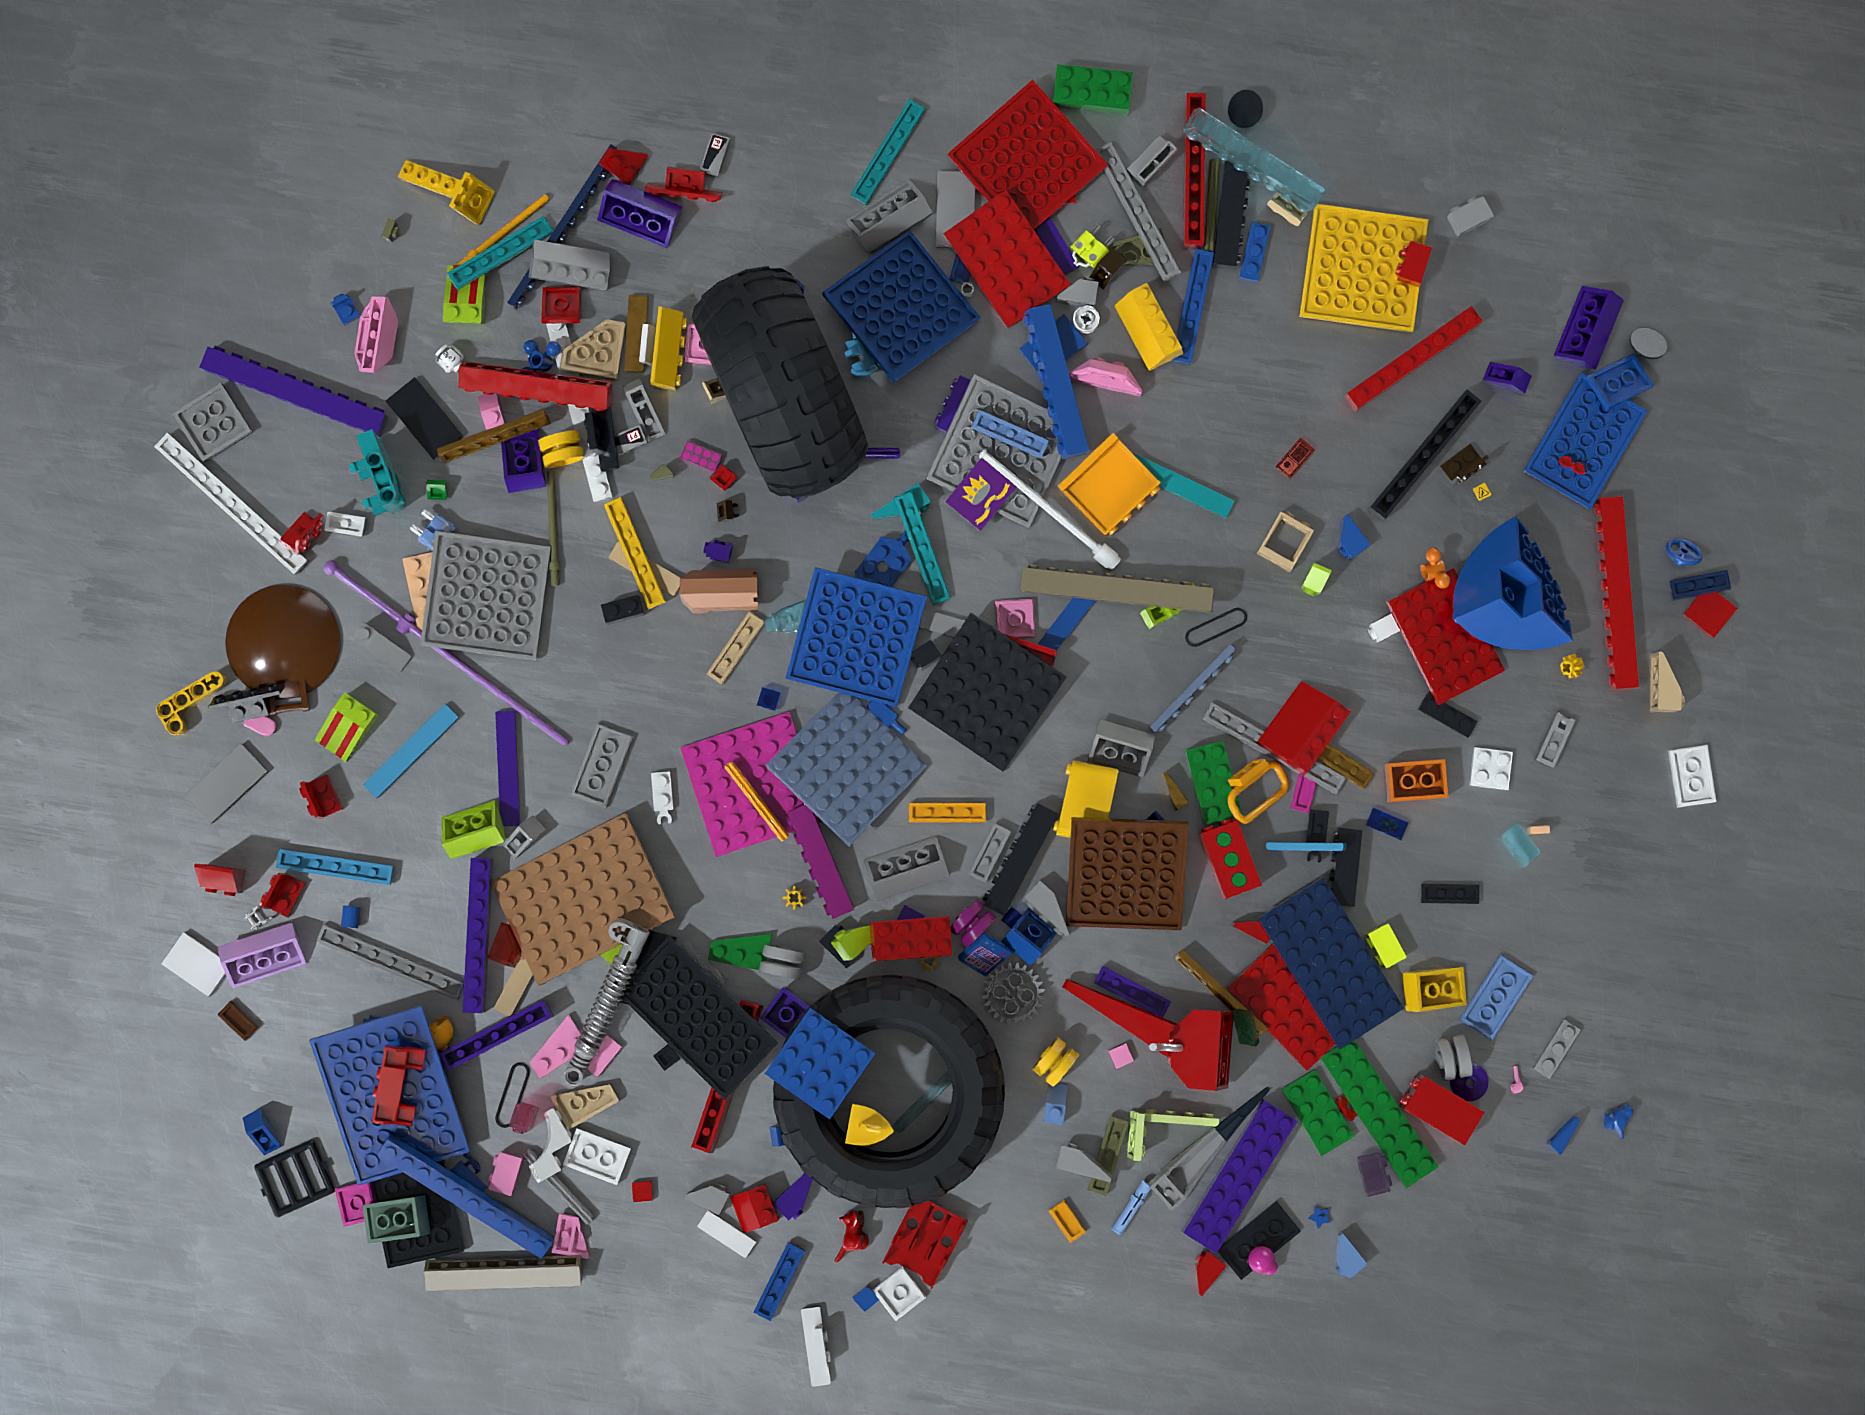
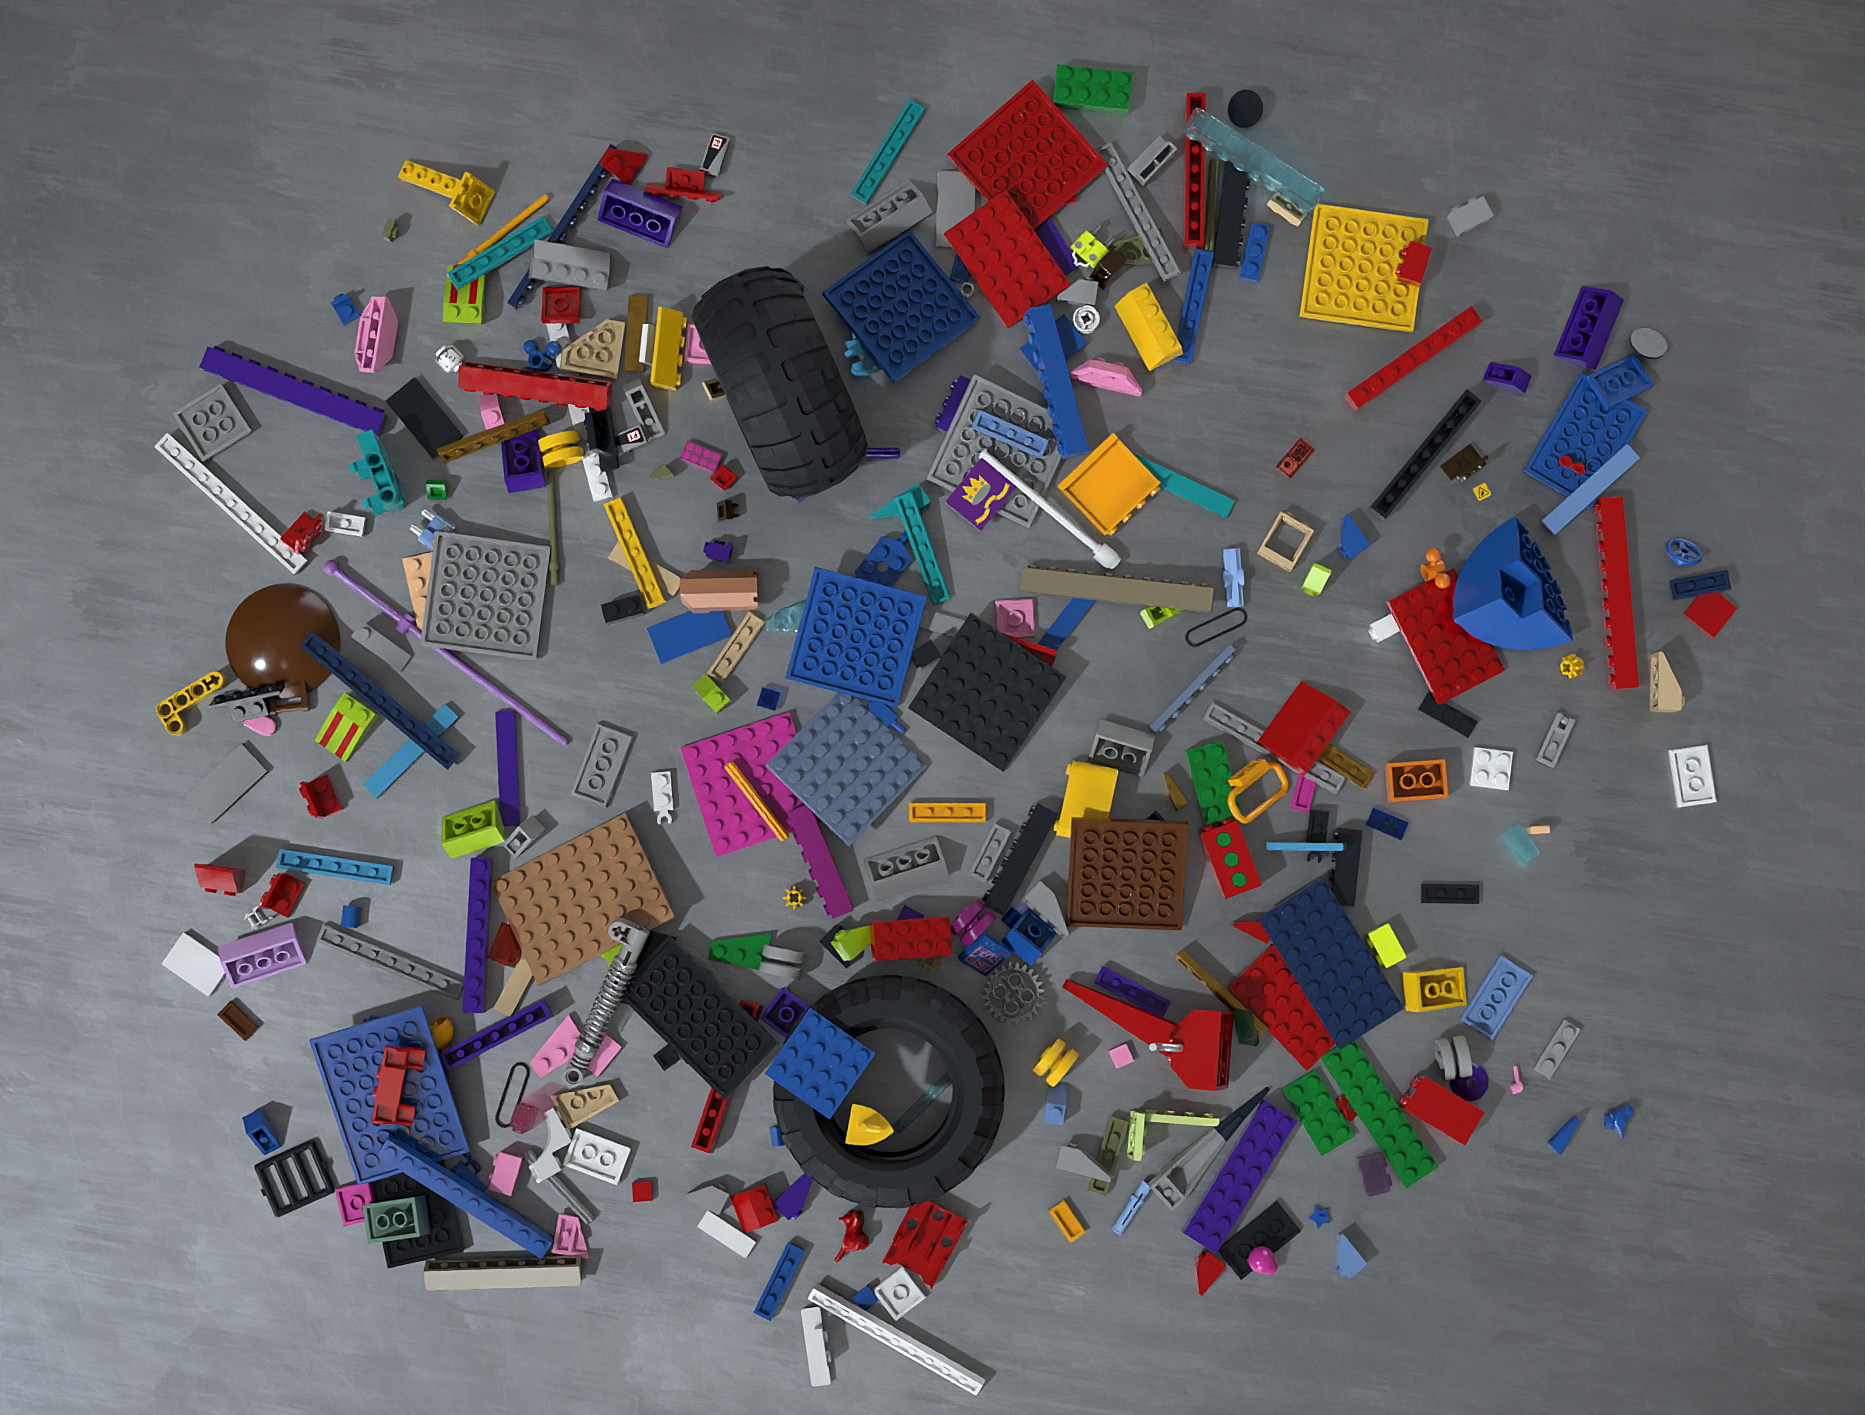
(380, 700): none -> dark blue plate
(688, 633): none -> blue tile
(711, 693): none -> lime slope
(896, 1339): none -> white plate
(1233, 578): none -> light blue piece
(1590, 489): none -> medium blue tile

